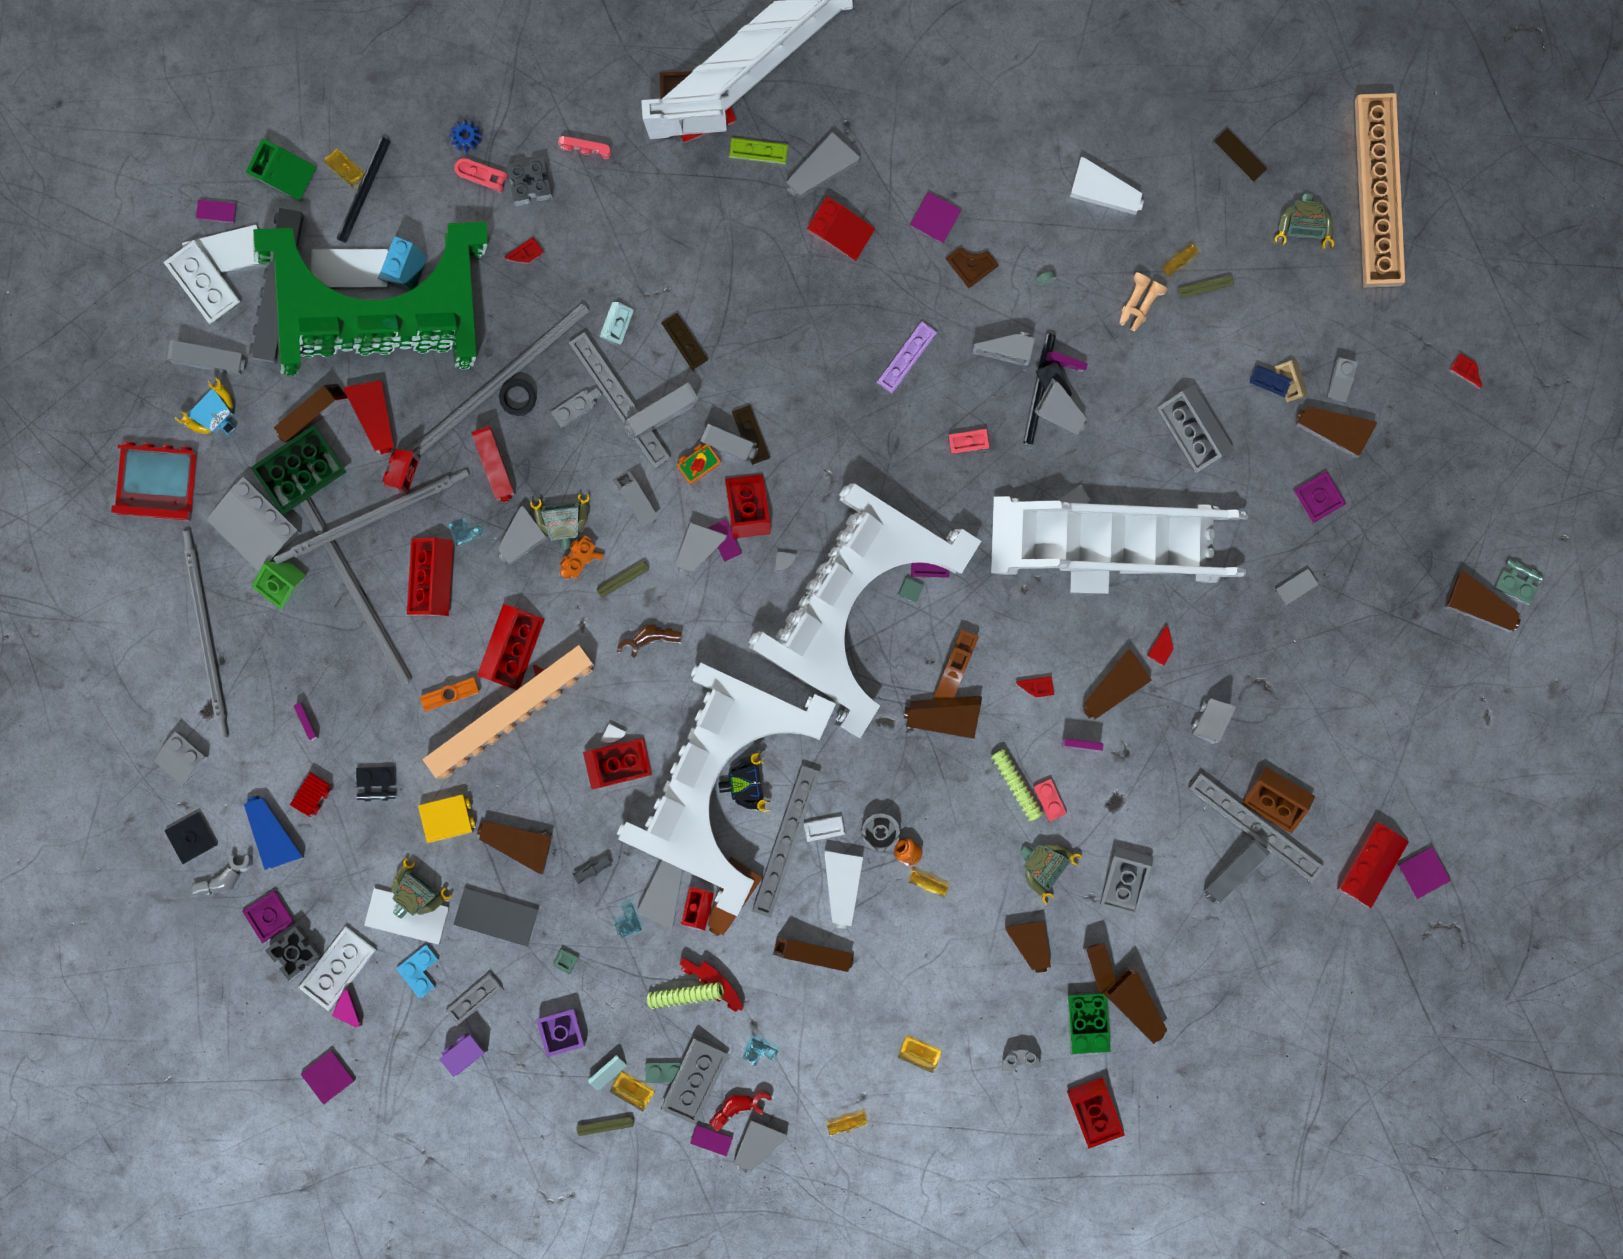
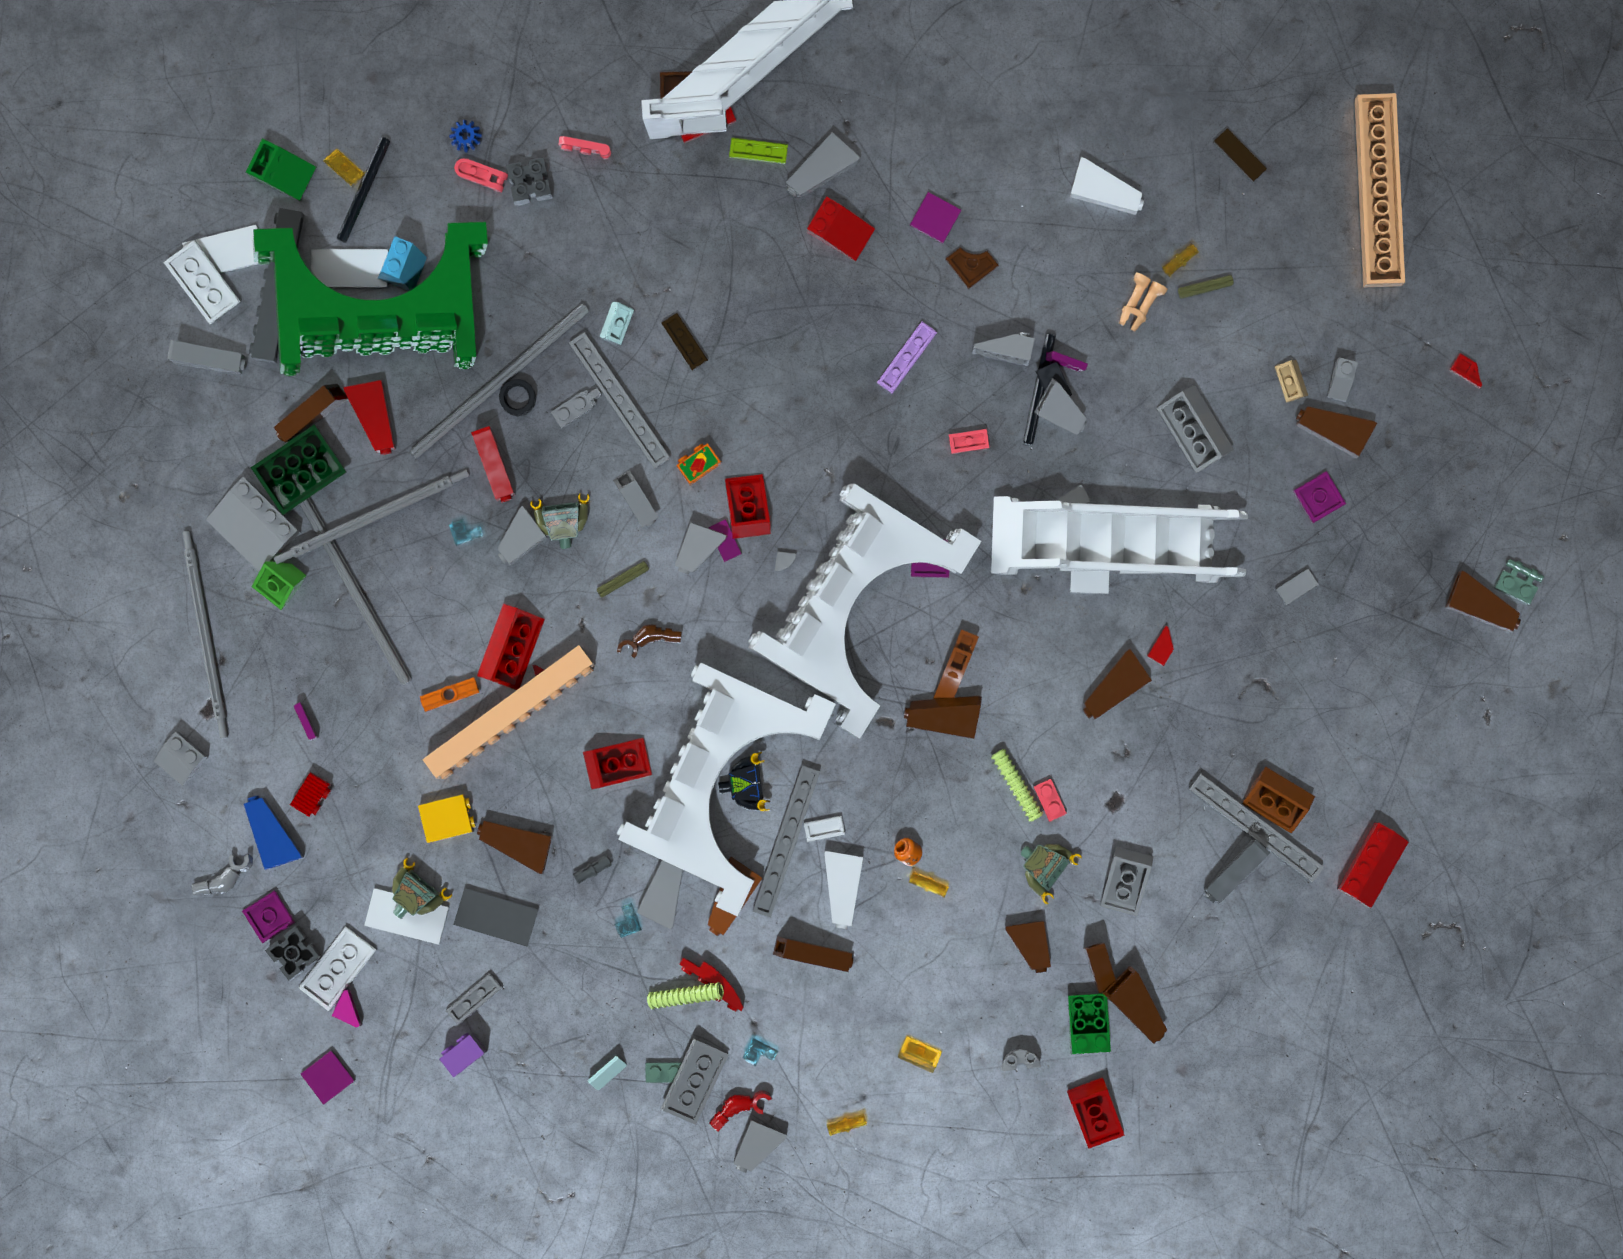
(155, 481): clear light blue panel -> none
(190, 838): black plate -> none
(211, 412): torso -> none
(216, 211): magenta tile -> none
(376, 777): black plate -> none
(401, 471): red slope -> none
(413, 971): medium azure plate -> none
(430, 577): red slope -> none
(526, 252): red tile -> none
(560, 1032): medium lavender brick -> none
(565, 961): sand green tile -> none
(581, 553): orange brick -> none
(605, 1126): olive axle -> none
(612, 734): white tile -> none
(632, 1091): clear yellow slope -> none
(661, 411): light grey slope -> none
(697, 909): red brick -> none
(711, 1140): magenta tile -> none
(729, 442): light grey slope -> none
(749, 429): dark brown tile -> none
(891, 832): light grey brick -> none
(911, 590): sand green tile -> none
(1037, 687): red tile -> none
(1046, 278): sand green tile -> none
(1082, 745): magenta tile -> none
(1213, 720): light grey slope -> none
(1271, 380): dark blue plate -> none
(1307, 220): torso -> none
(1424, 873): magenta tile -> none

